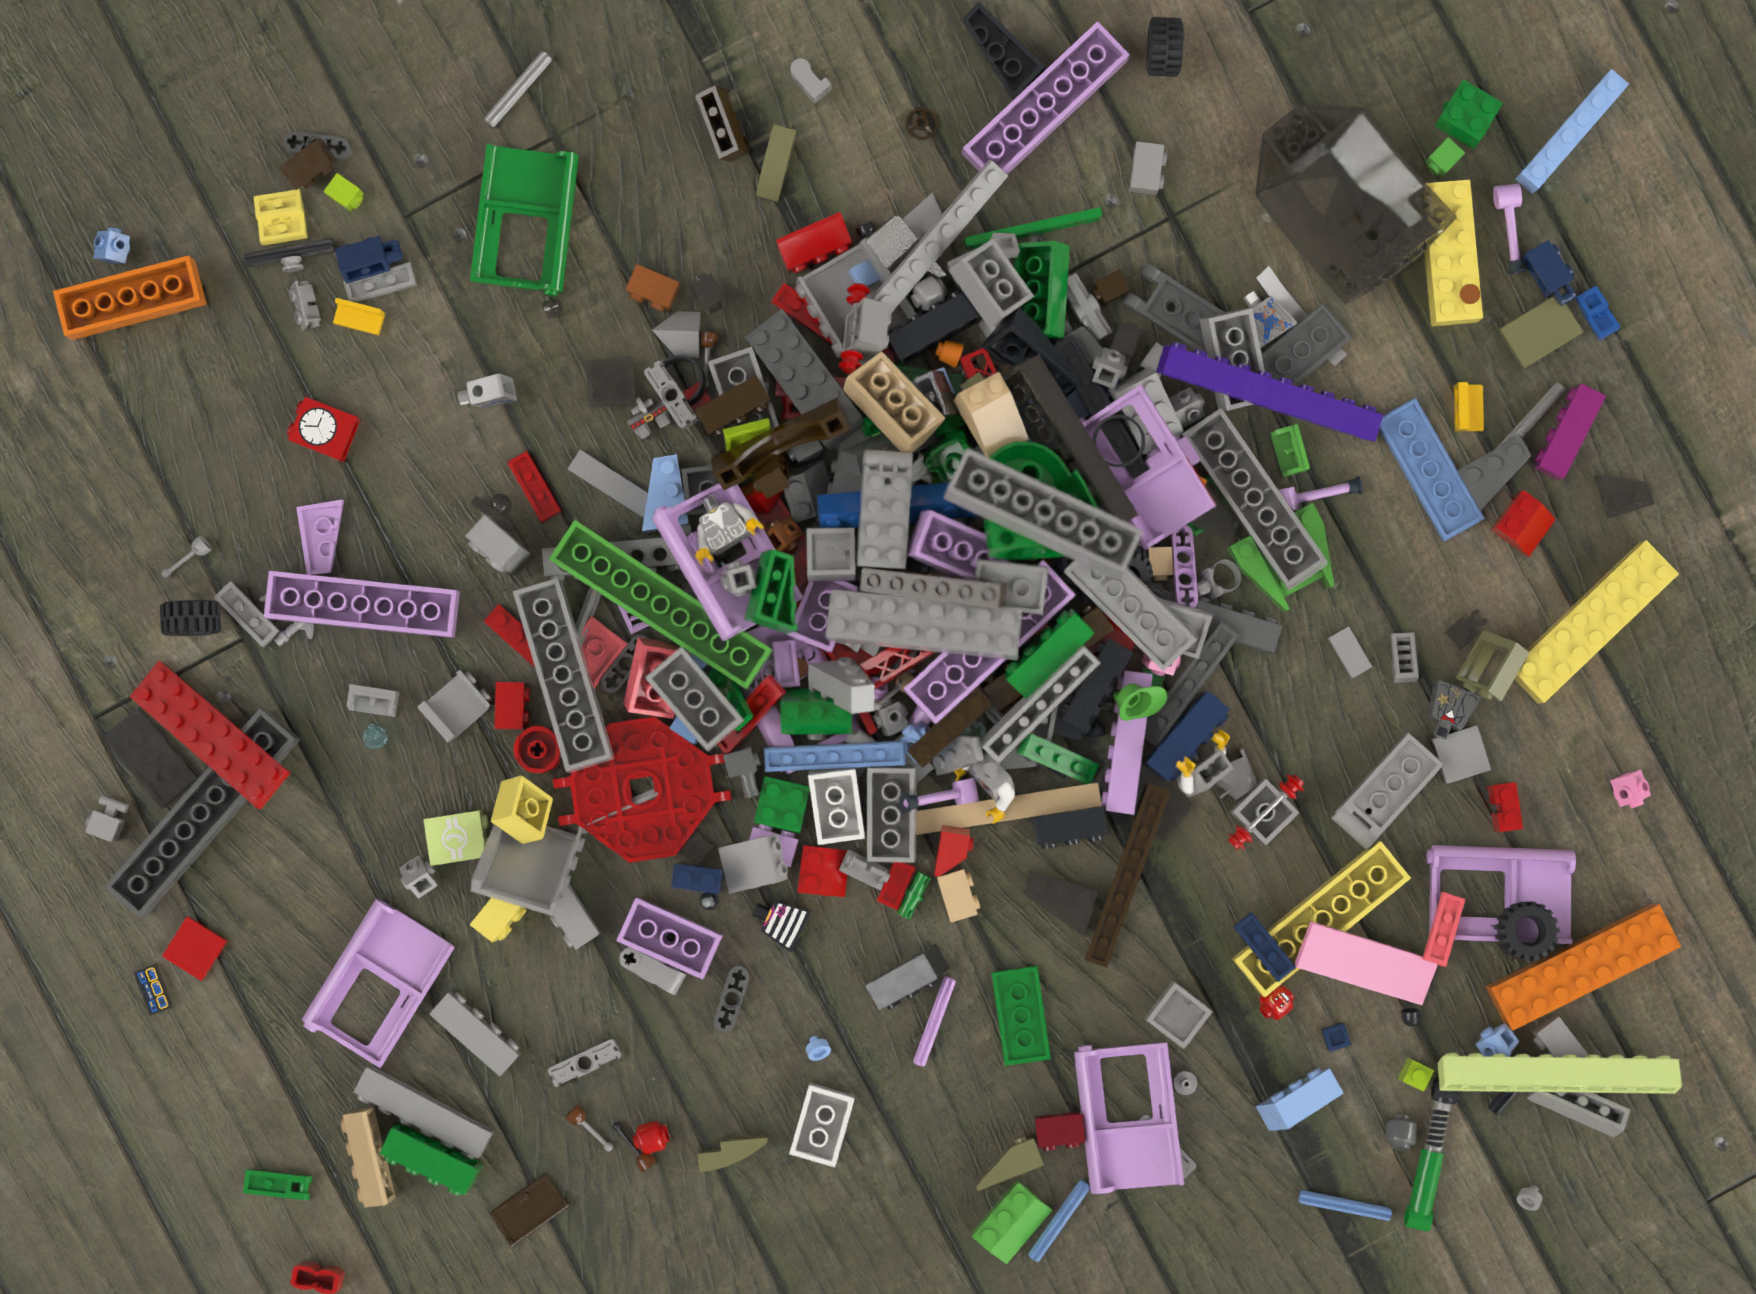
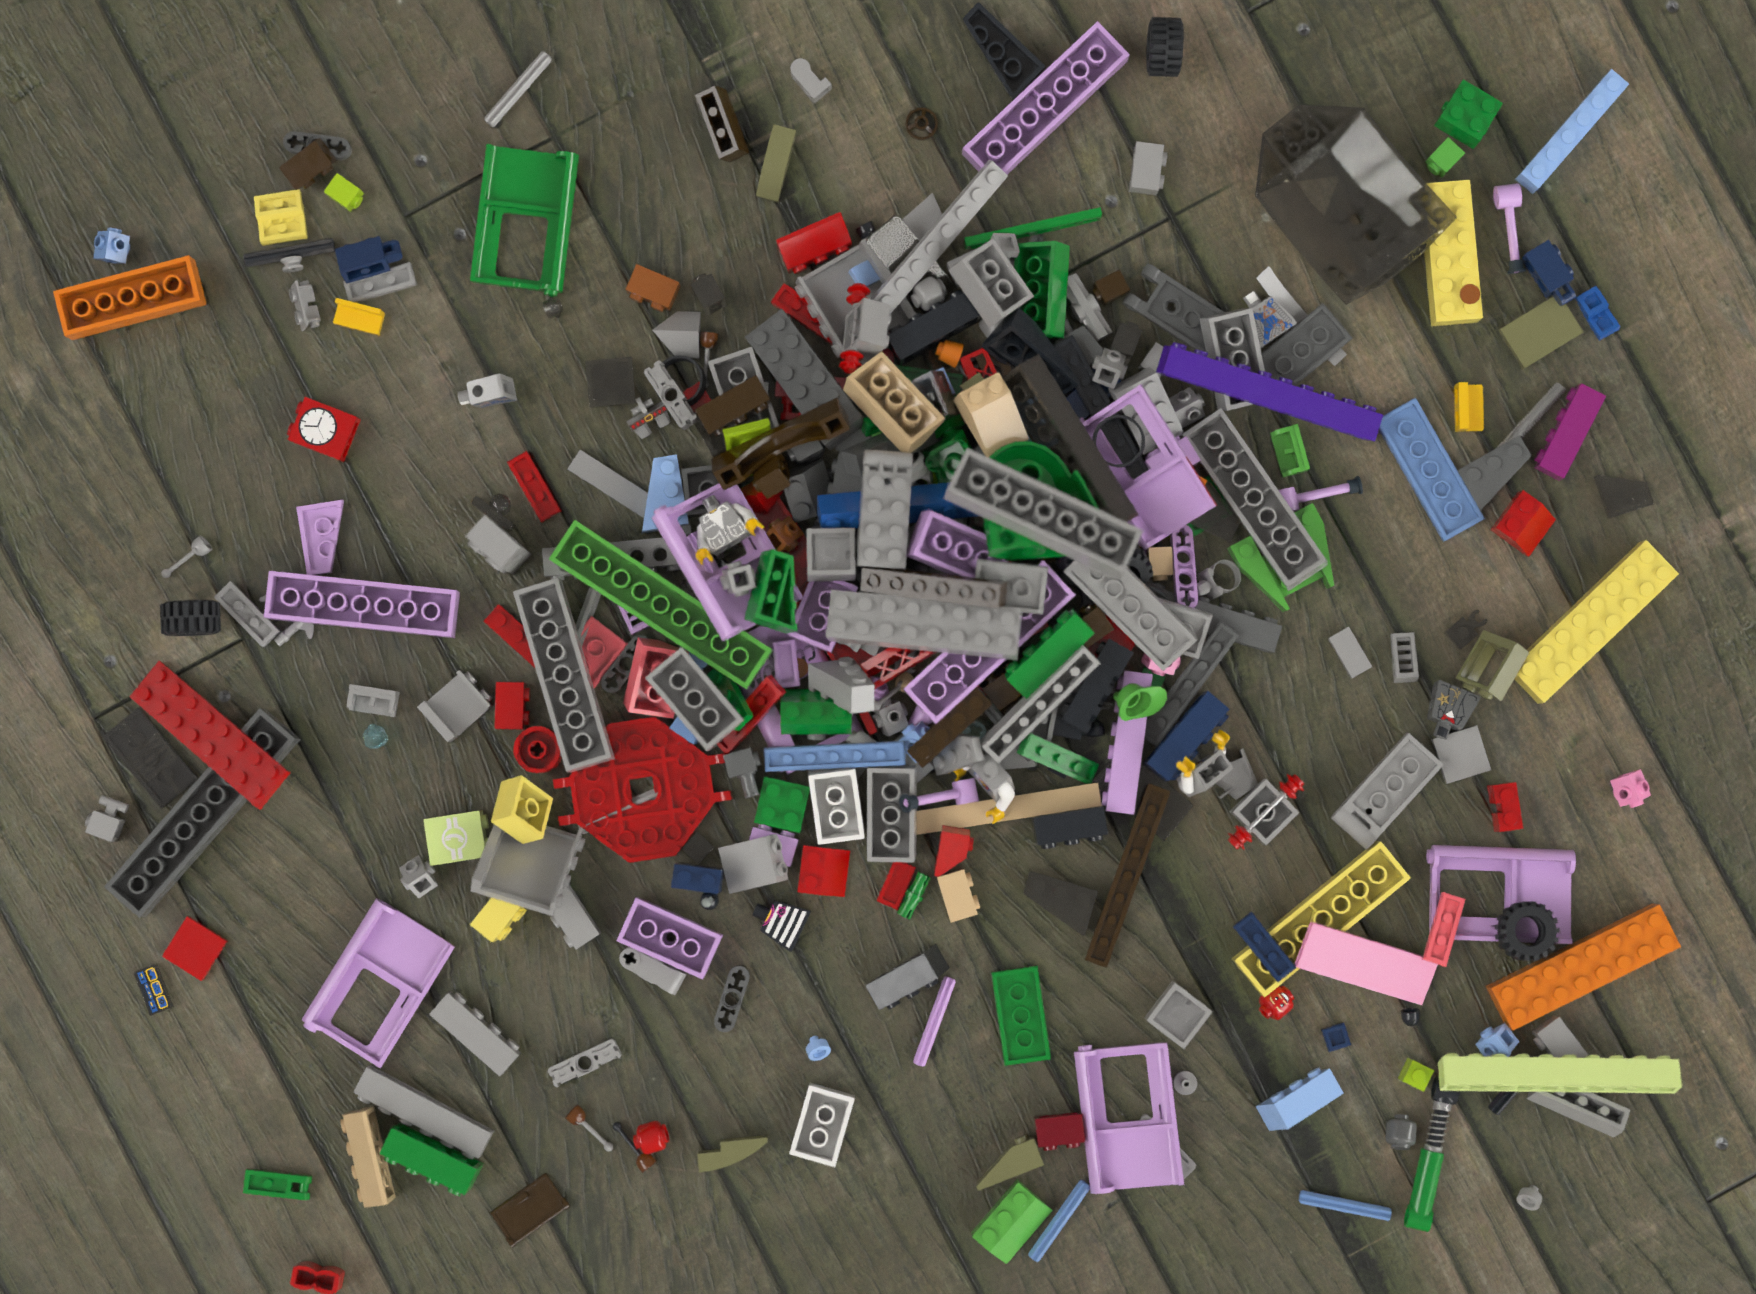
(864, 871): light grey hinge -> none

